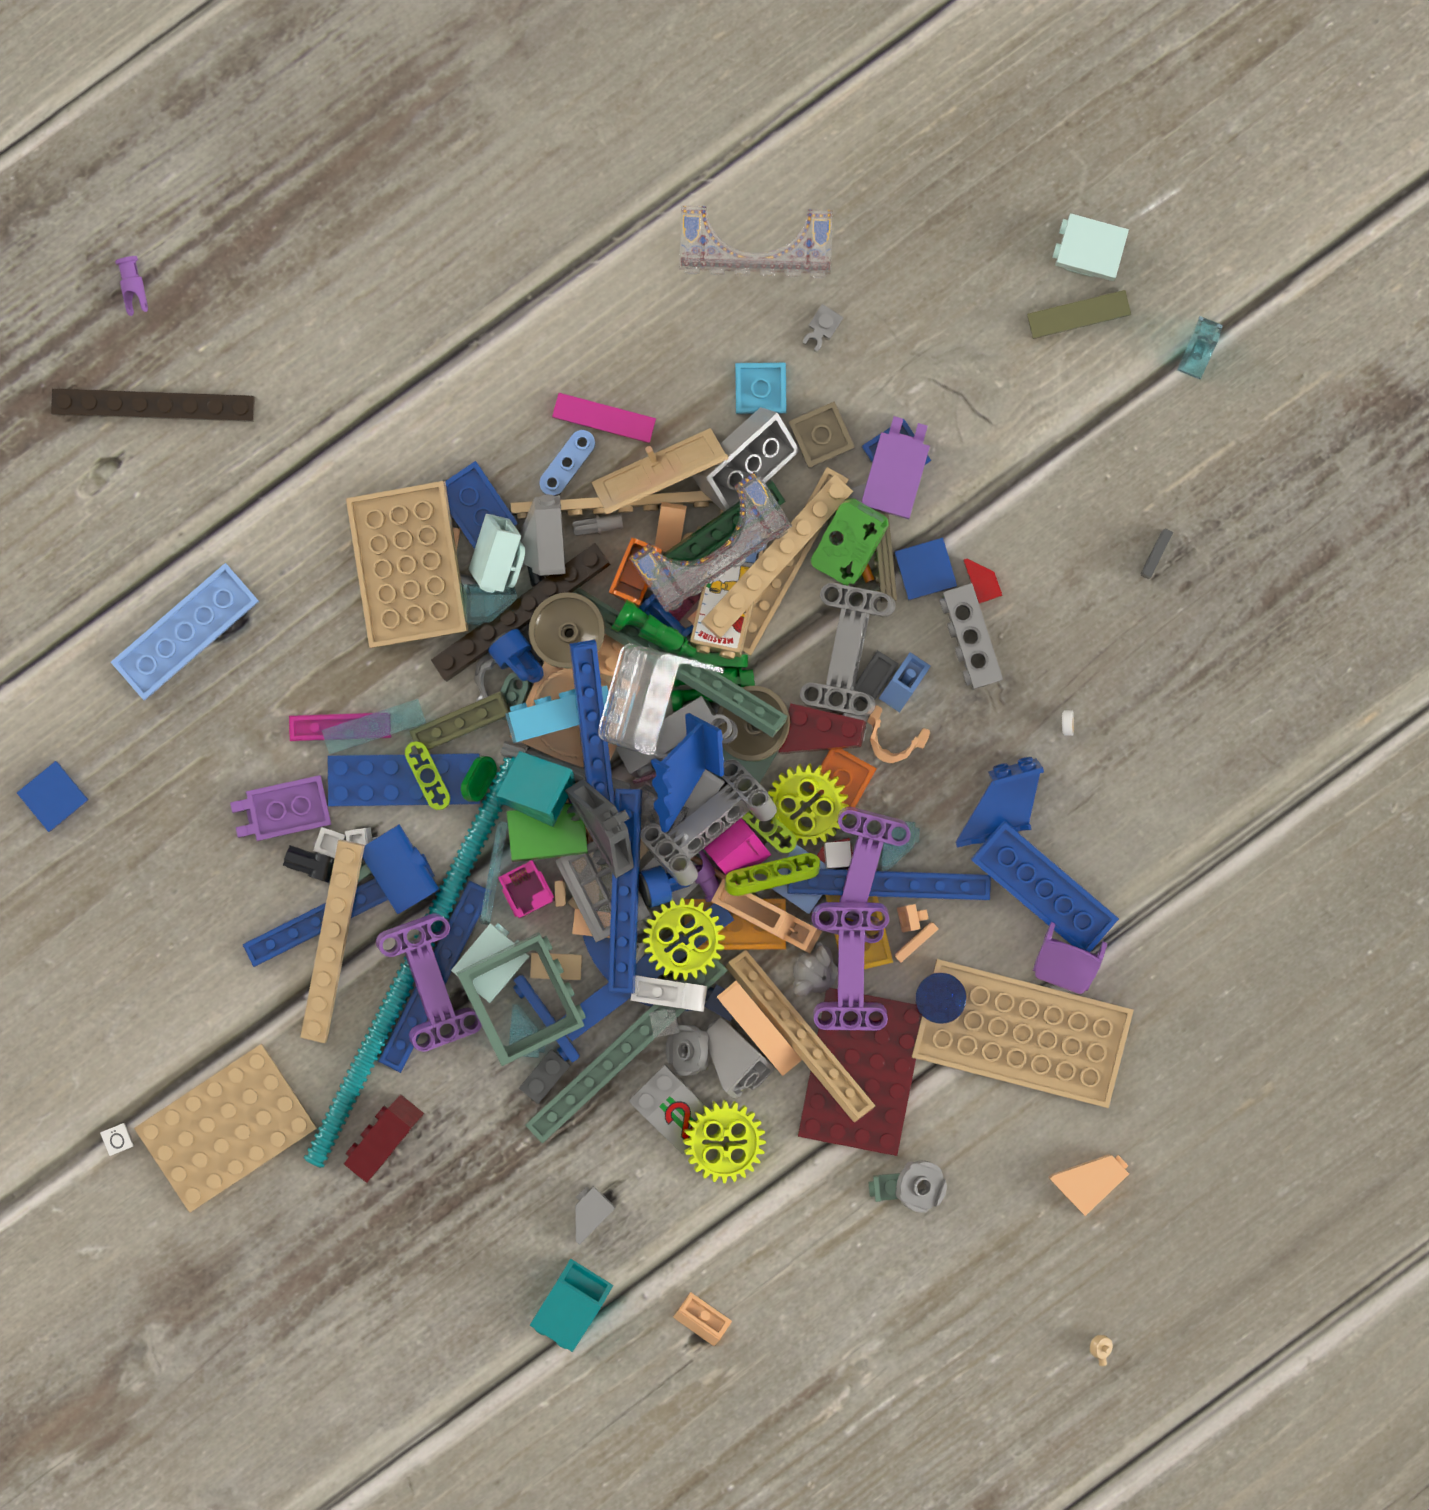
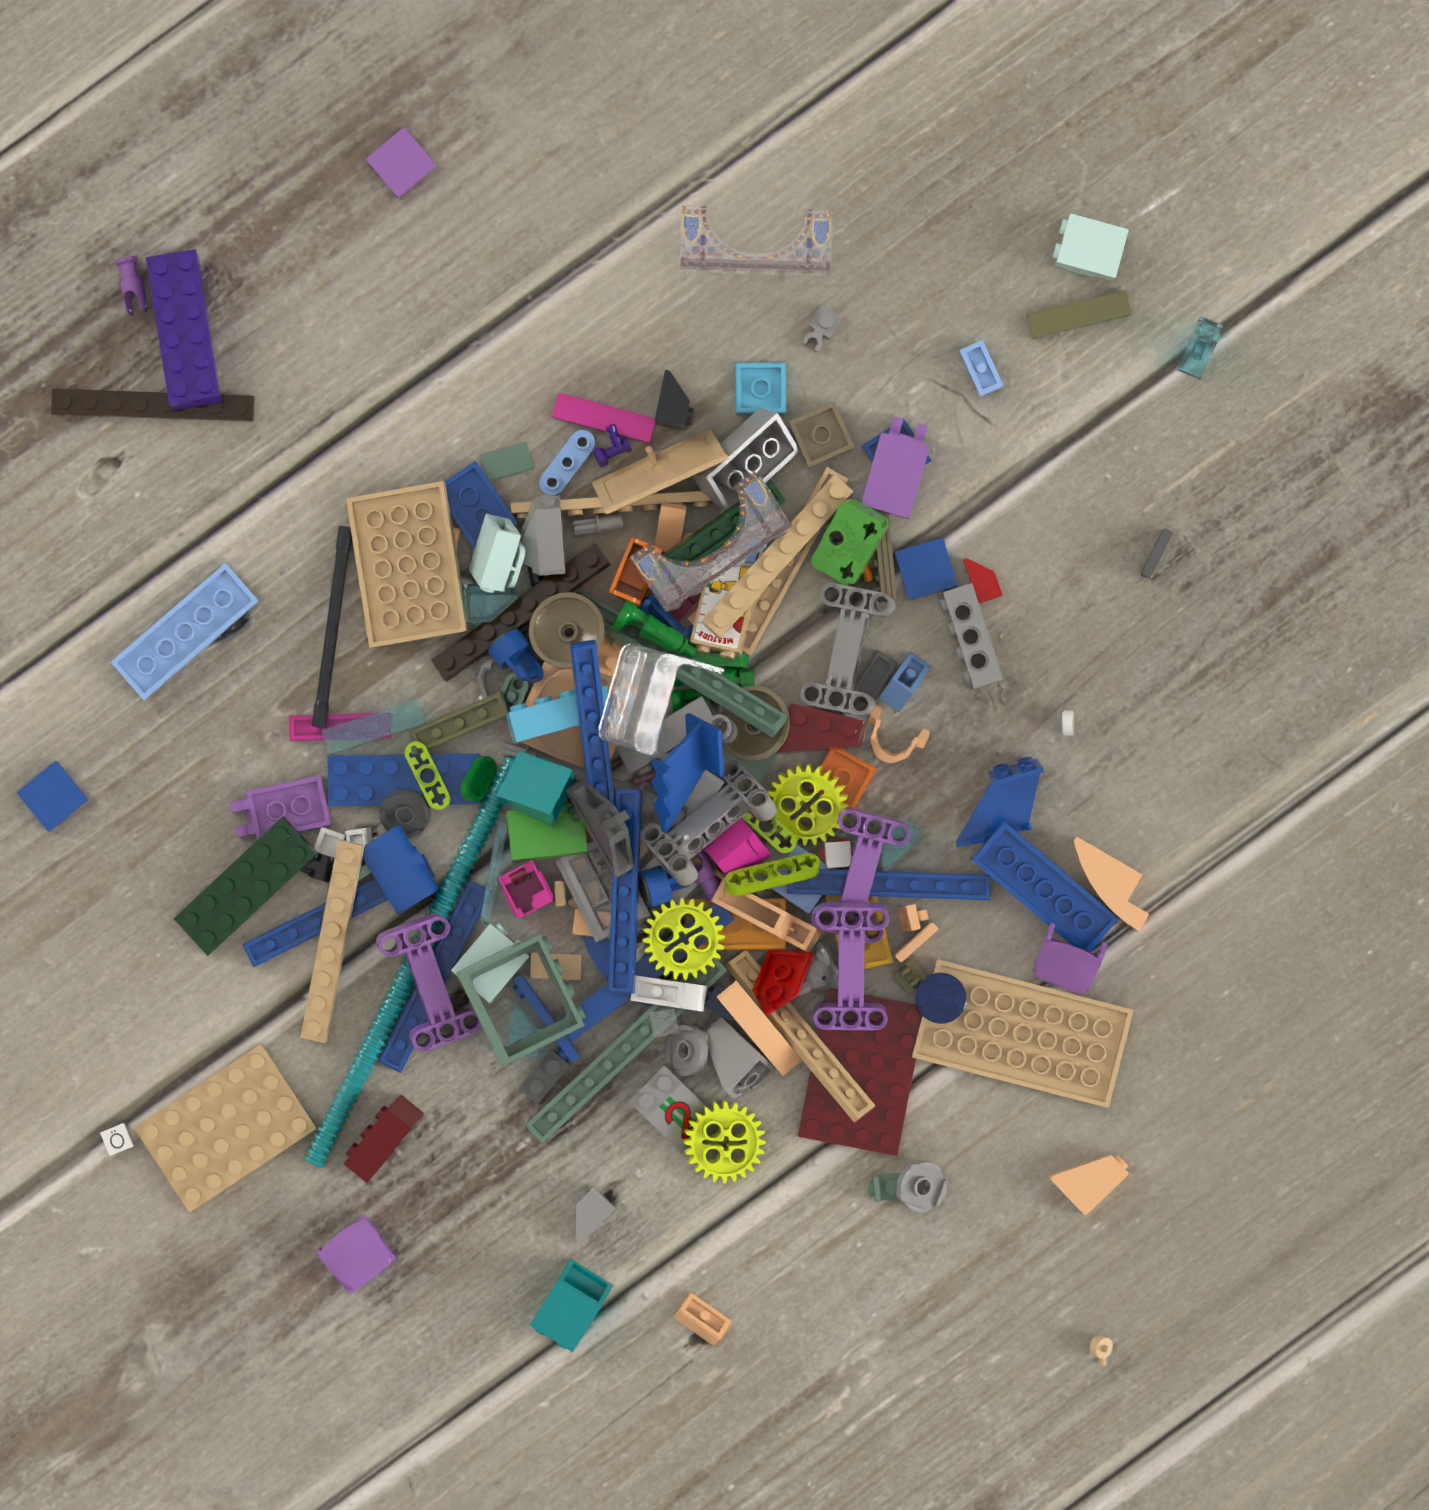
(183, 329): none -> dark purple brick
(245, 885): none -> dark green plate
(321, 706): none -> black piece
(356, 1254): none -> medium lavender piece
(401, 162): none -> medium lavender tile
(407, 809): none -> dark grey tile
(507, 461): none -> sand green sticker
(619, 446): none -> dark purple piece
(673, 405): none -> black slope
(780, 978): none -> red tile
(909, 976): none -> olive tile
(981, 368): none -> light blue plate
(1111, 882): none -> light nougat slope

